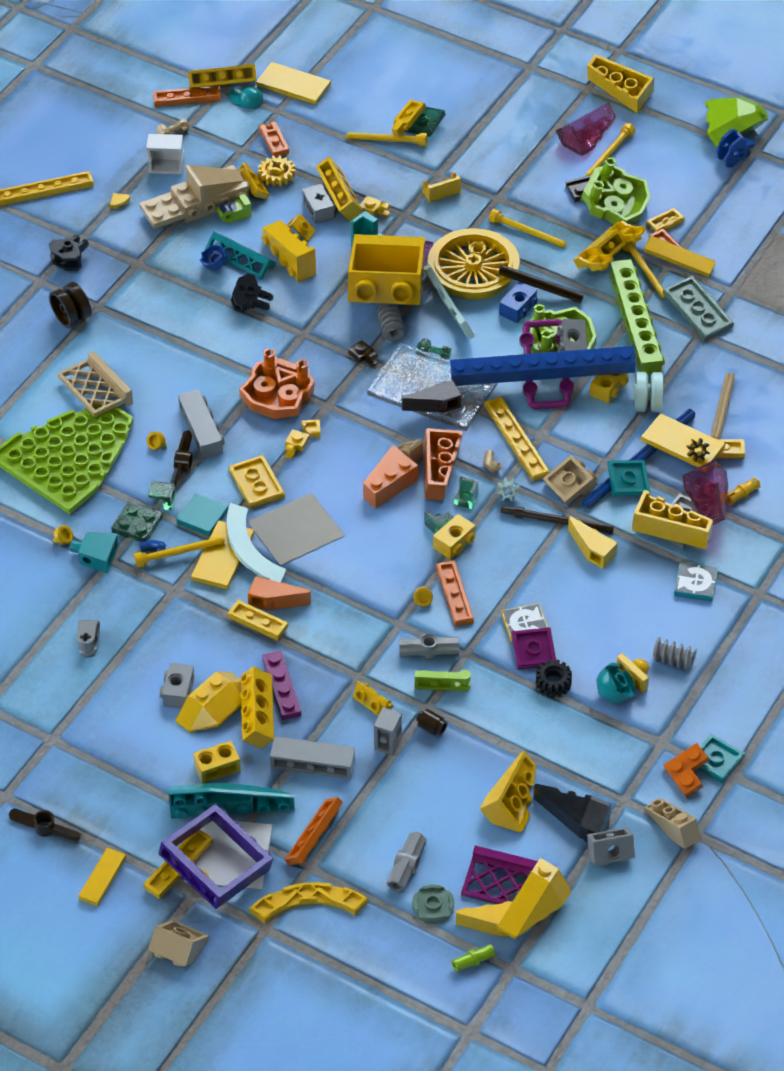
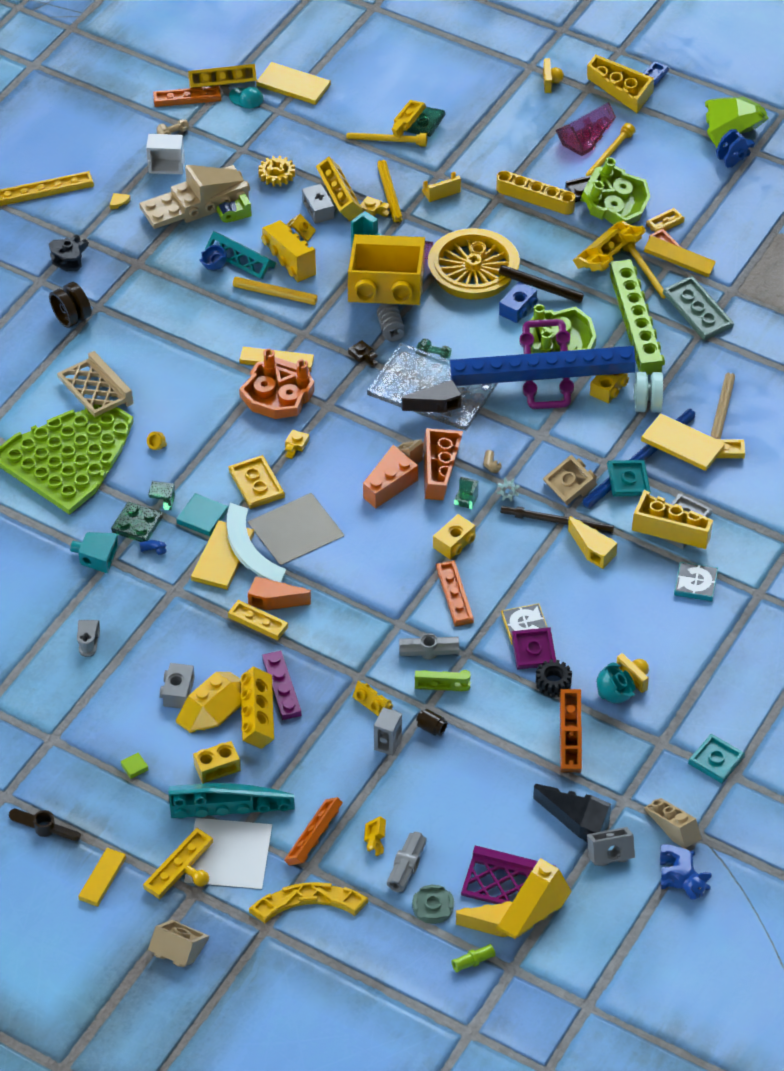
(63, 535): yellow tile -> none
(134, 765): none -> lime tile
(143, 558): yellow piece -> none
(182, 458): dark brown piece -> none
(196, 876): dark purple window -> none
(201, 423): light grey brick -> none
(246, 294): black hinge -> none
(252, 355): none -> yellow tile
(256, 185): yellow hinge -> none
(274, 139): orange plate -> none
(274, 290): none -> yellow axle
(311, 427): yellow tile -> none
(312, 757): light grey brick -> none
(373, 833): none -> yellow plate
(389, 191): none -> yellow axle
(423, 596): yellow tile -> none
(436, 522): panel -> none
(448, 302): light aqua tile -> none
(497, 217): yellow piece -> none
(509, 798): yellow wedge -> none
(516, 438): yellow tile -> none
(535, 192): none -> yellow beam
(550, 75): none -> yellow tile
(570, 731): none -> orange brick
(574, 329): light grey brick -> none
(656, 71): none -> blue plate
(674, 655): light grey piece -> none
(682, 769): orange plate -> none
(682, 872): none -> blue animal
(695, 444): dark brown gear -> none
(708, 490): clear pink wedge -> none
(743, 490): yellow pin -> none

